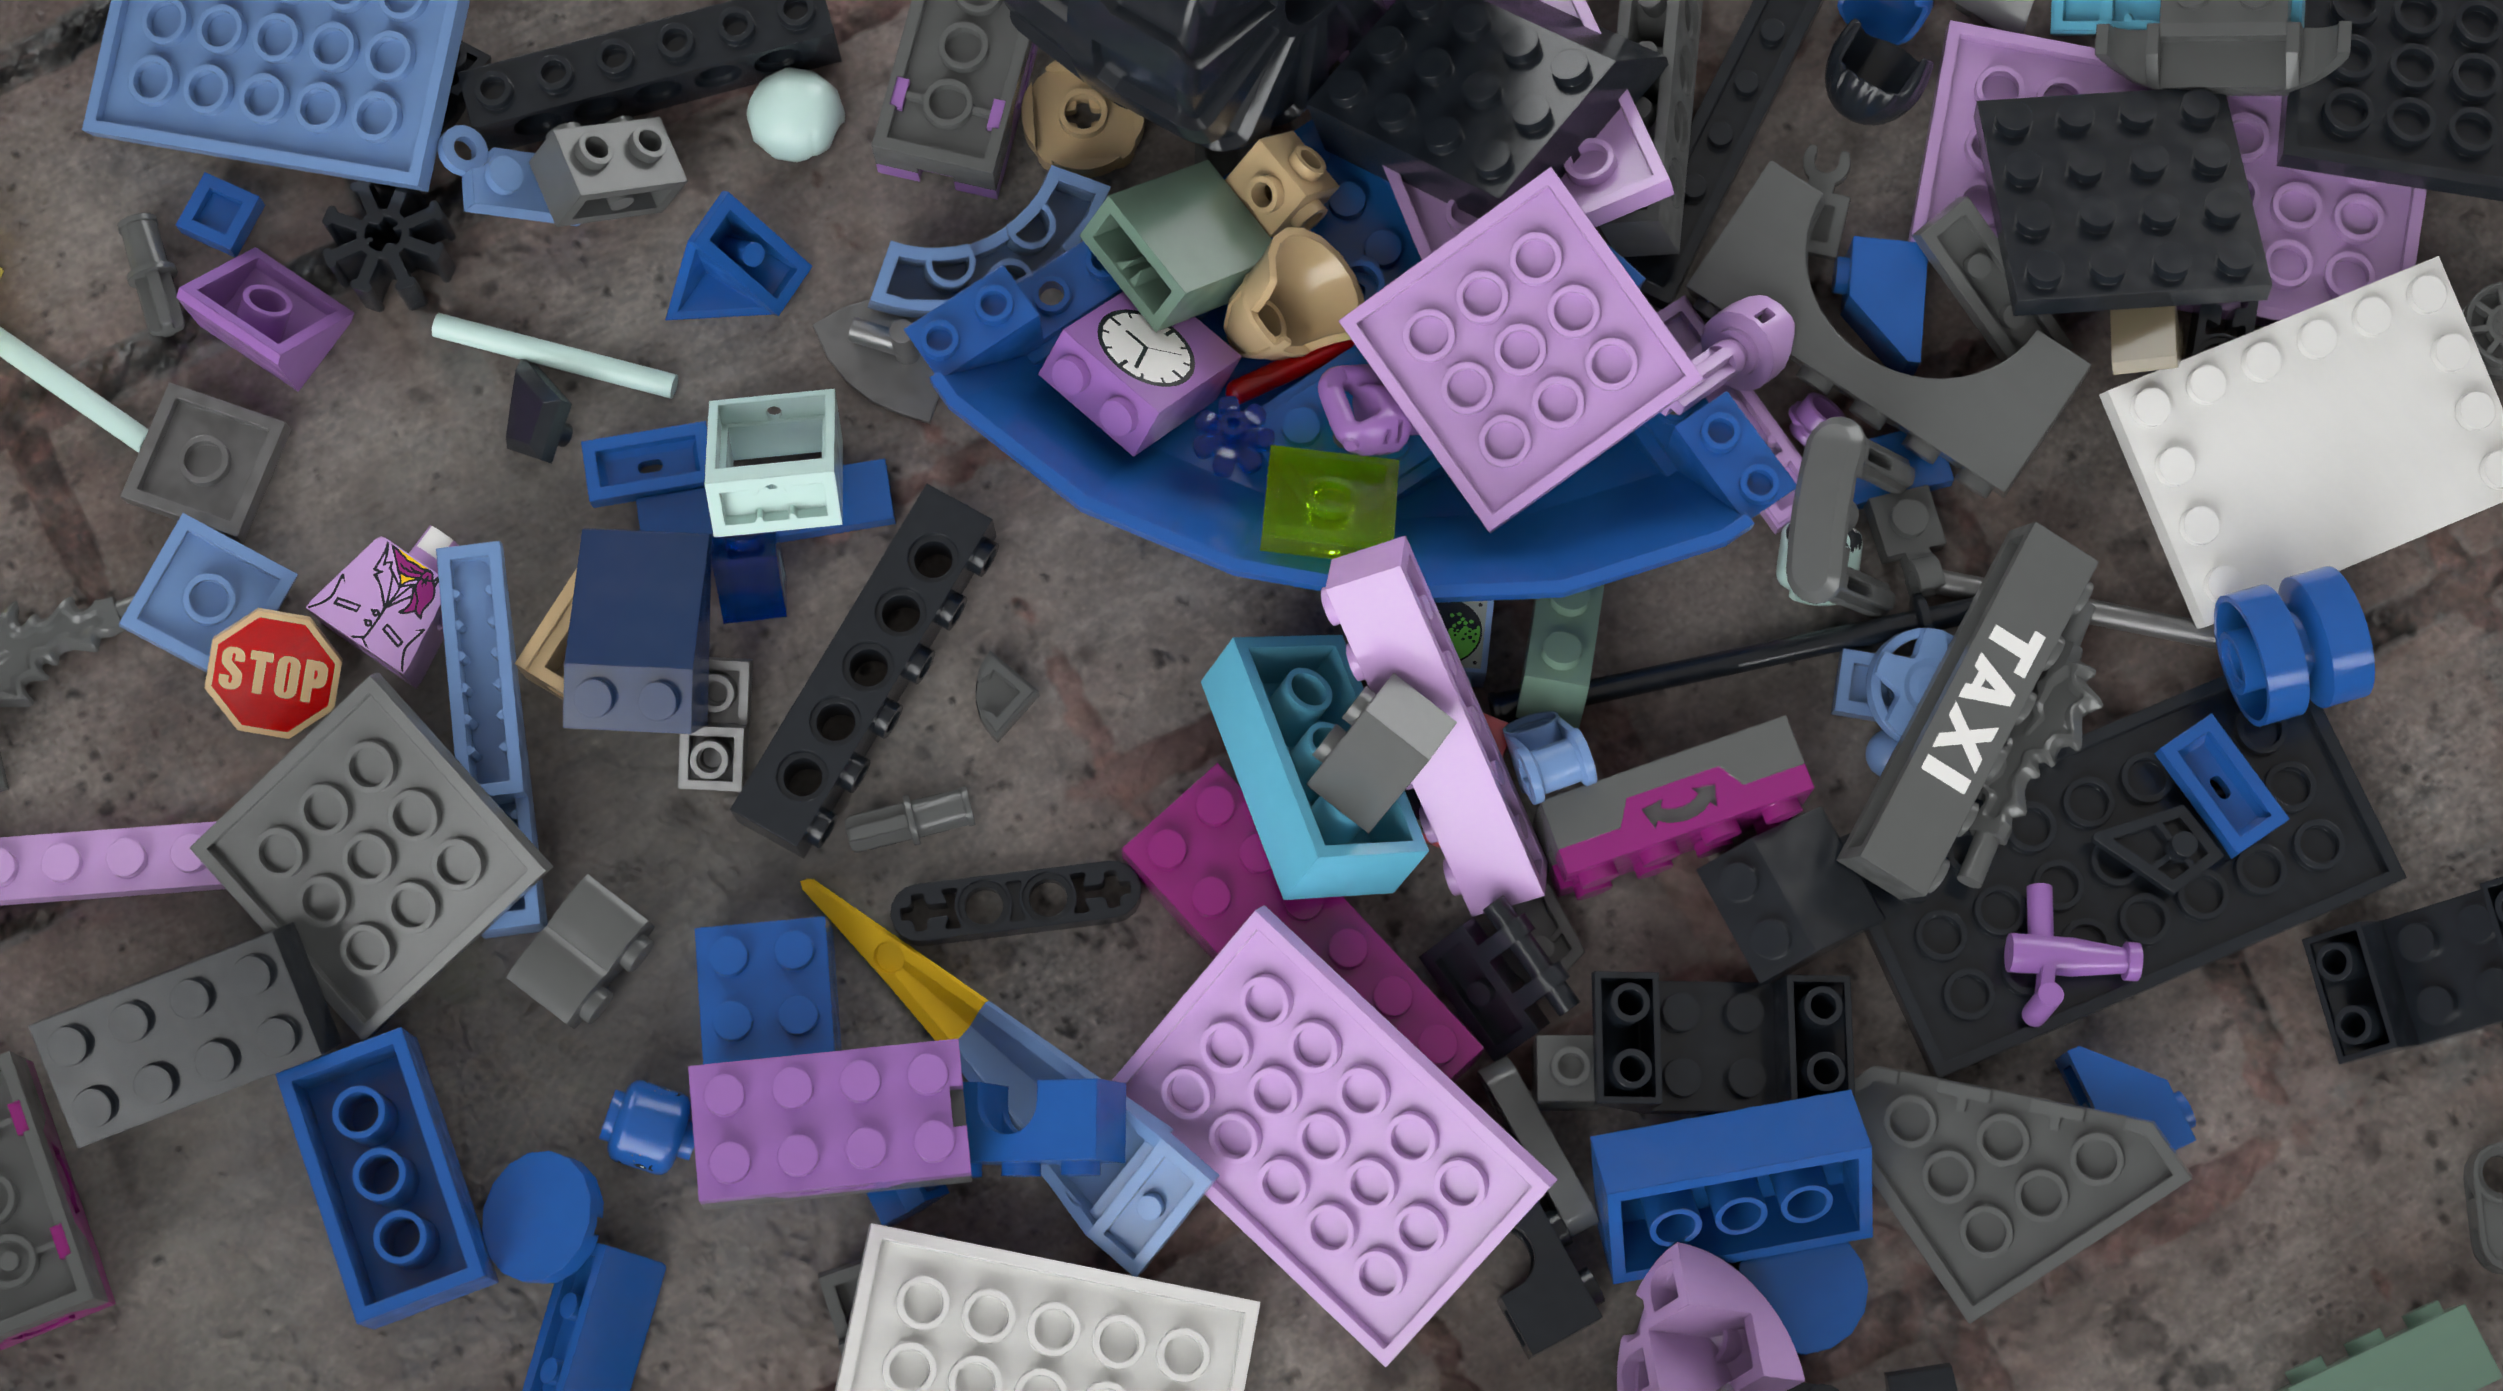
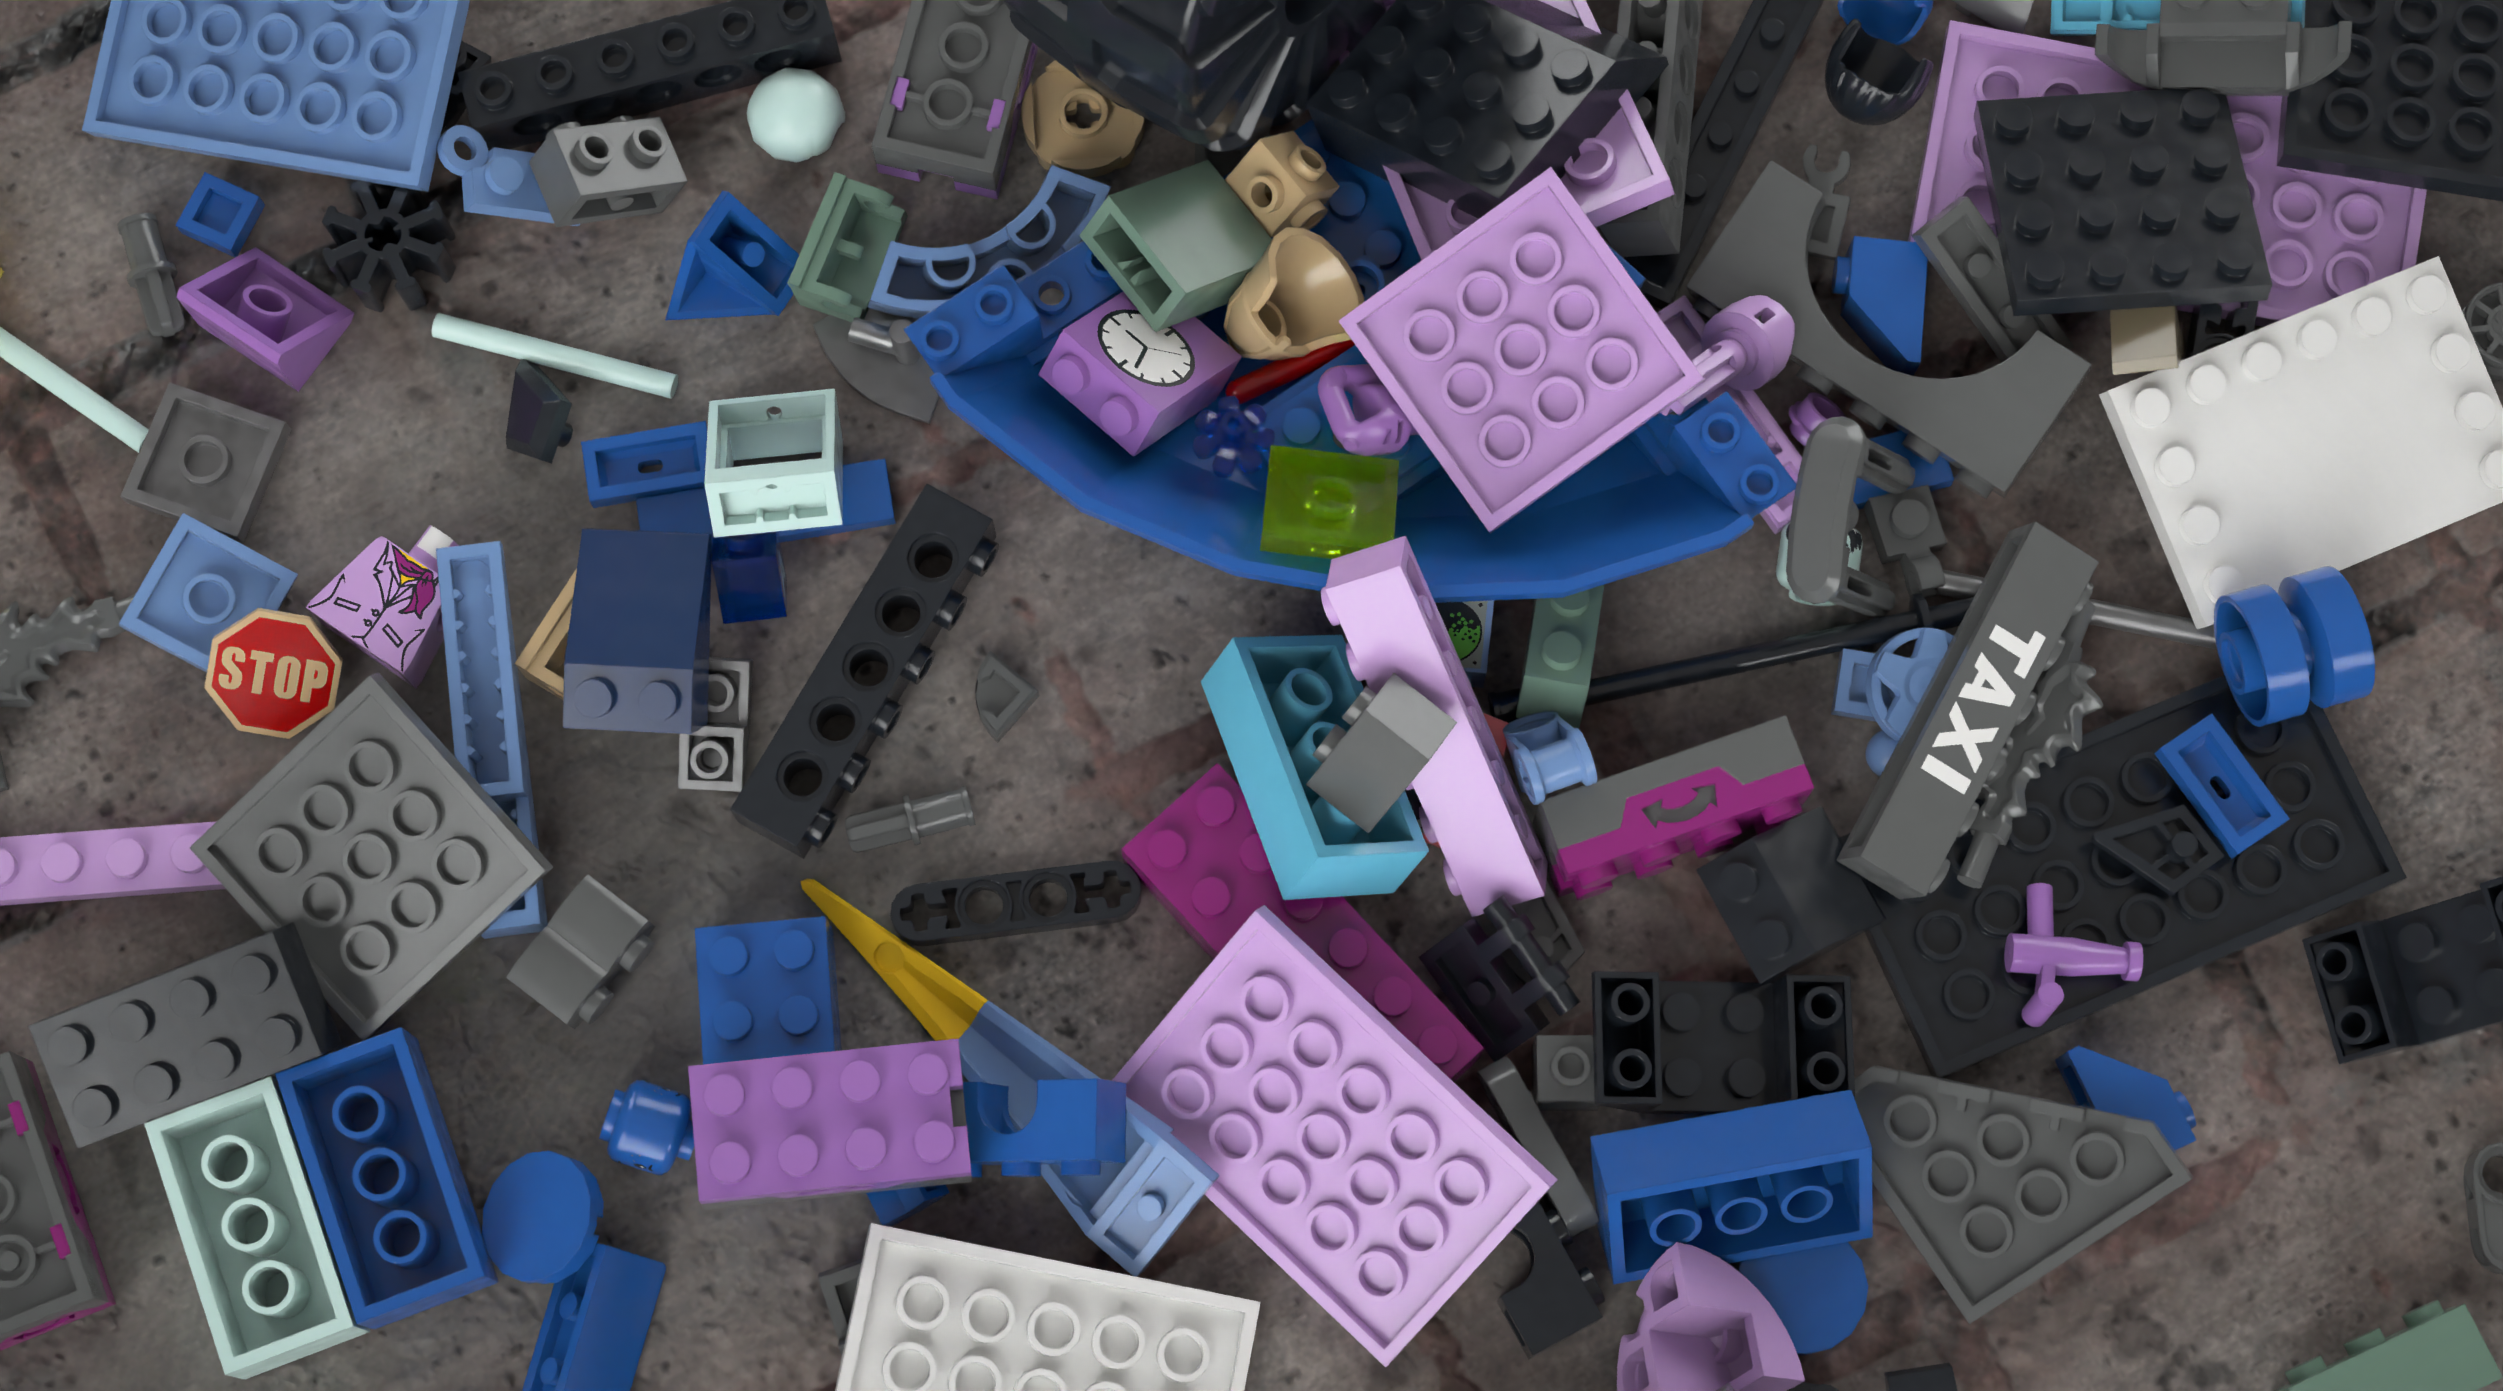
(252, 1229): none -> light aqua brick
(846, 248): none -> sand green hinge

